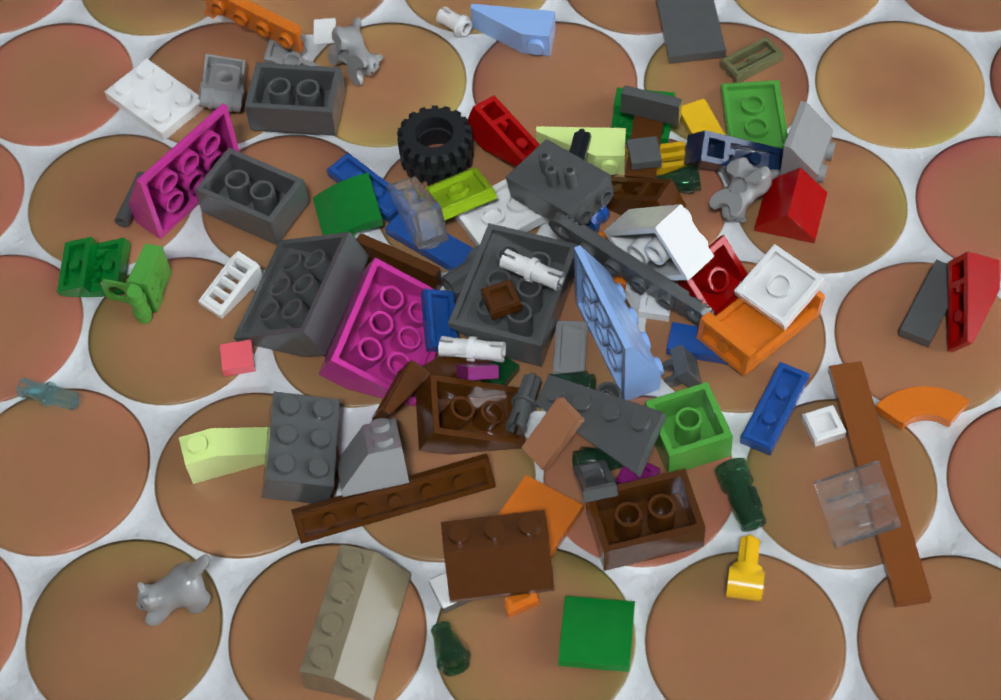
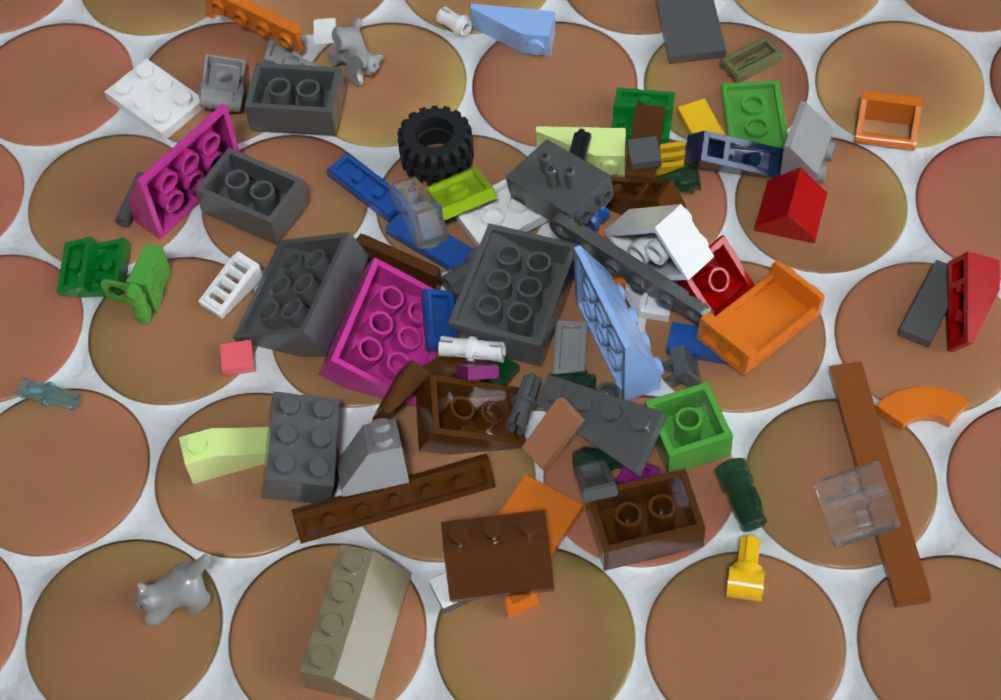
(348, 206): green slope -> none
(450, 652): clear green cone -> none
(500, 131): red slope -> none
(501, 299): reddish brown tile -> none
(532, 270): white pin -> none
(596, 633): green slope -> none
(651, 105): dark grey tile -> none
(745, 187): light grey animal -> none
(775, 408): blue tile -> none
(779, 287): white tile -> none
(823, 425): white tile -> none
(892, 109): none -> orange tile

